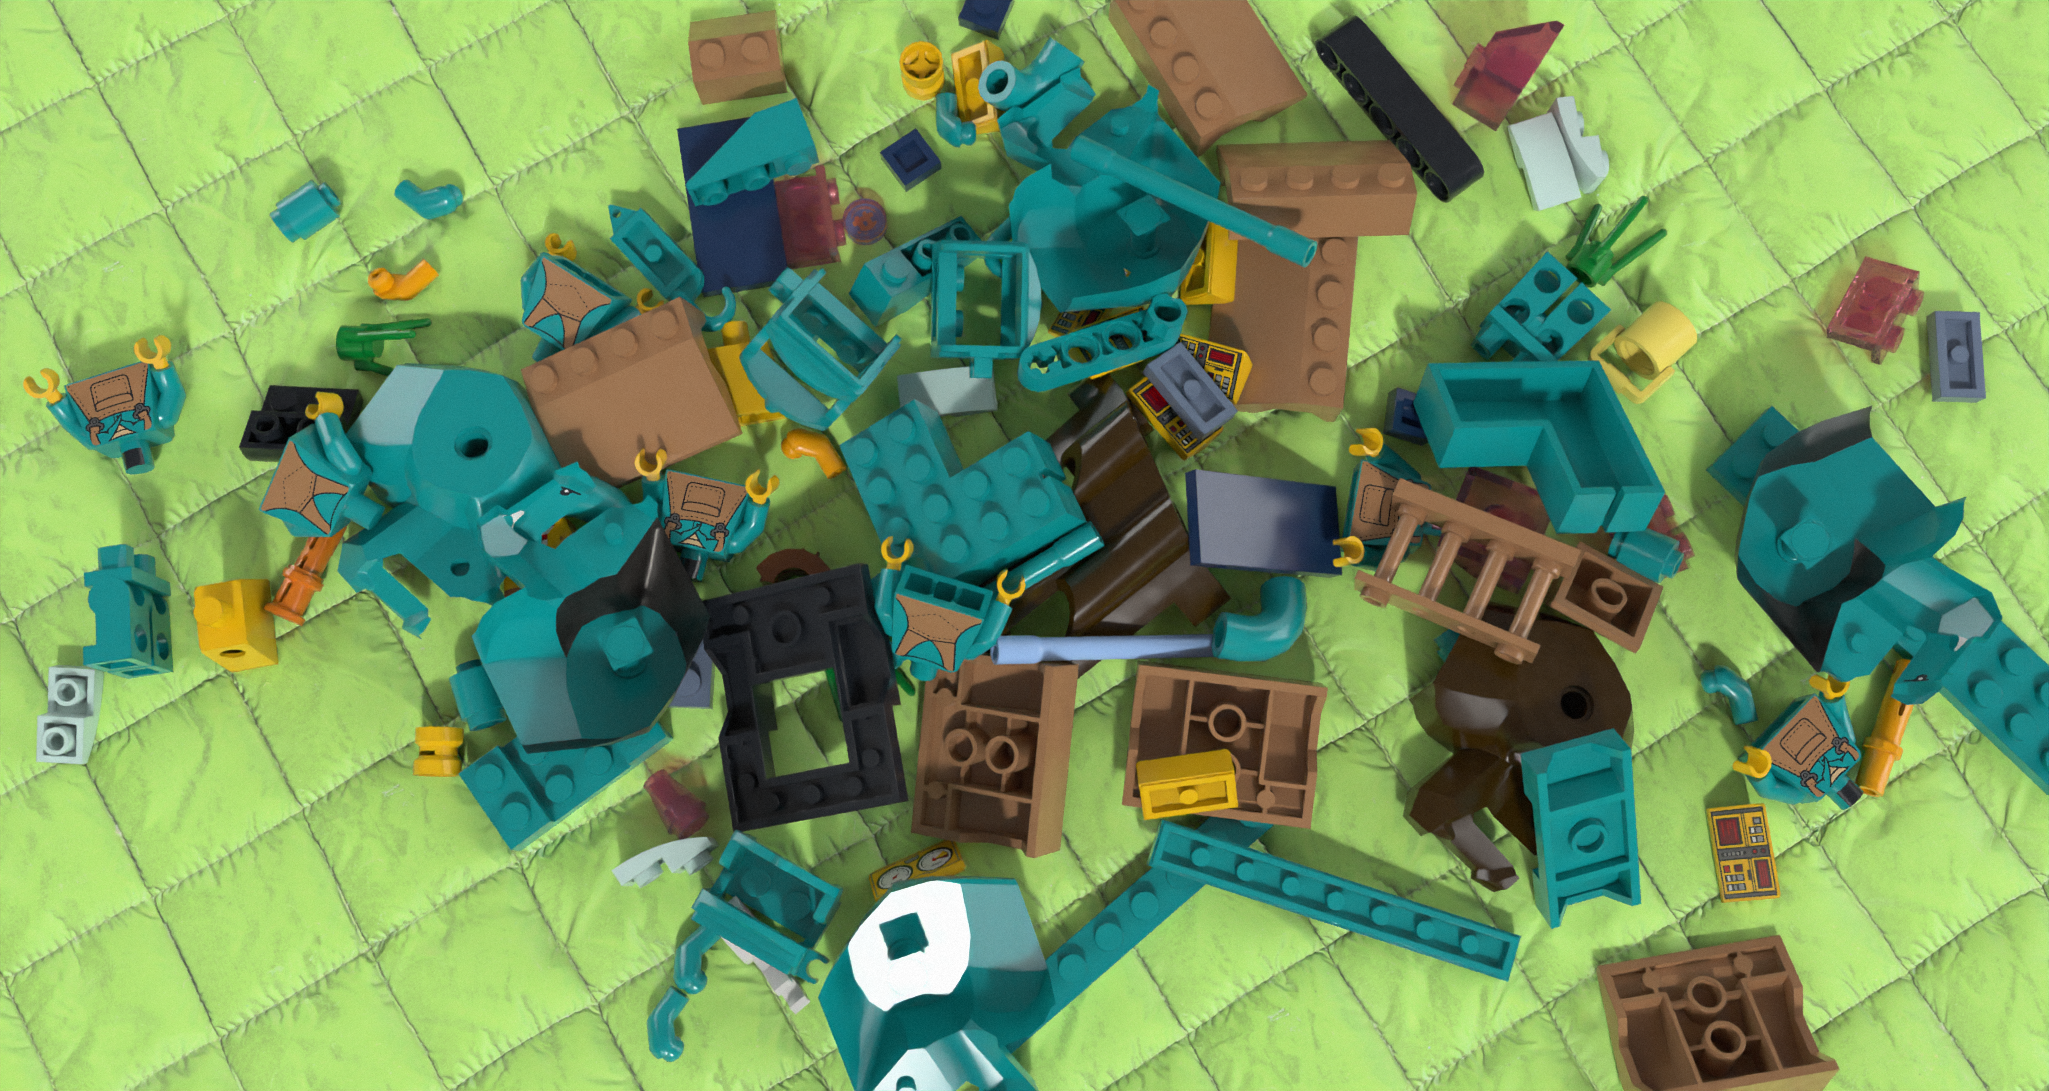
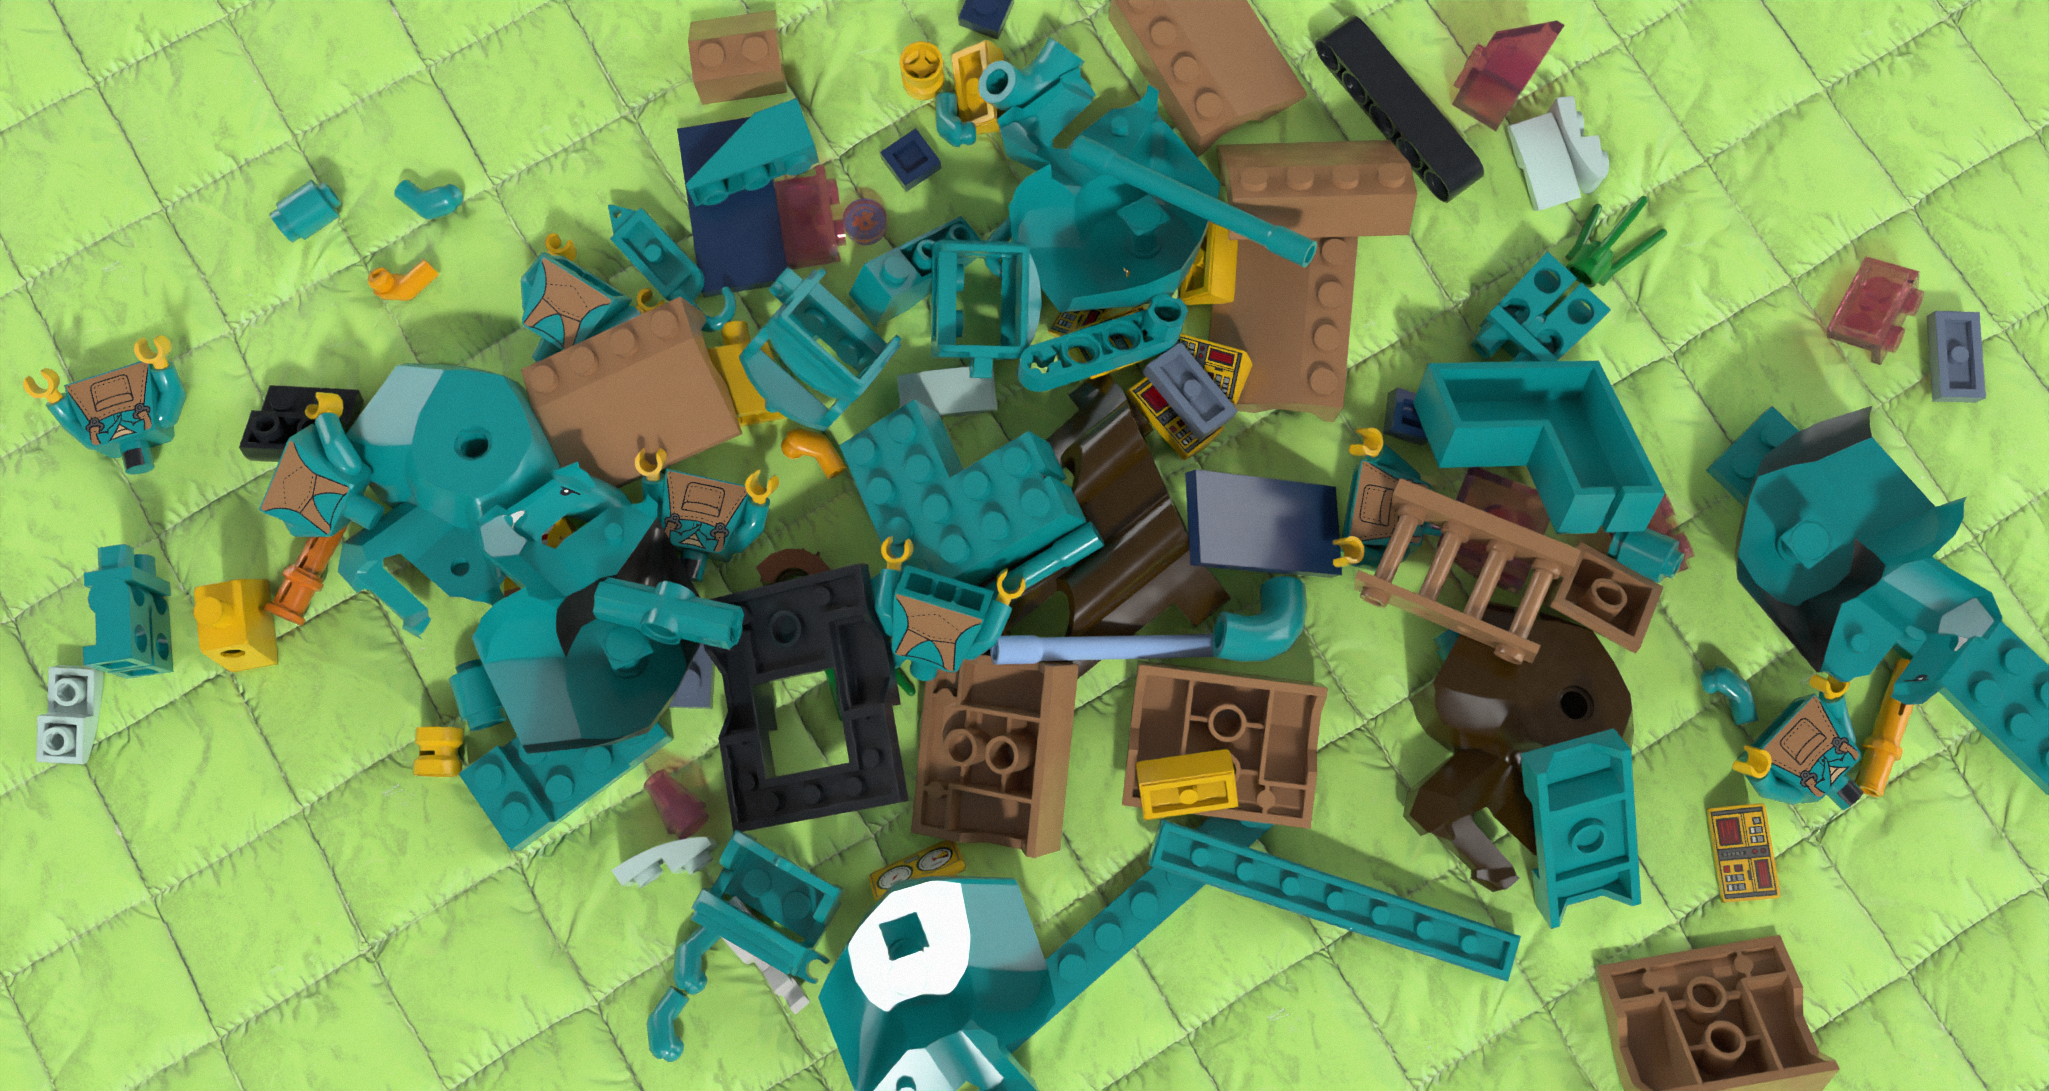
(367, 342): green plant -> none
(668, 613): none -> teal piece
(1647, 349): light yellow piece -> none

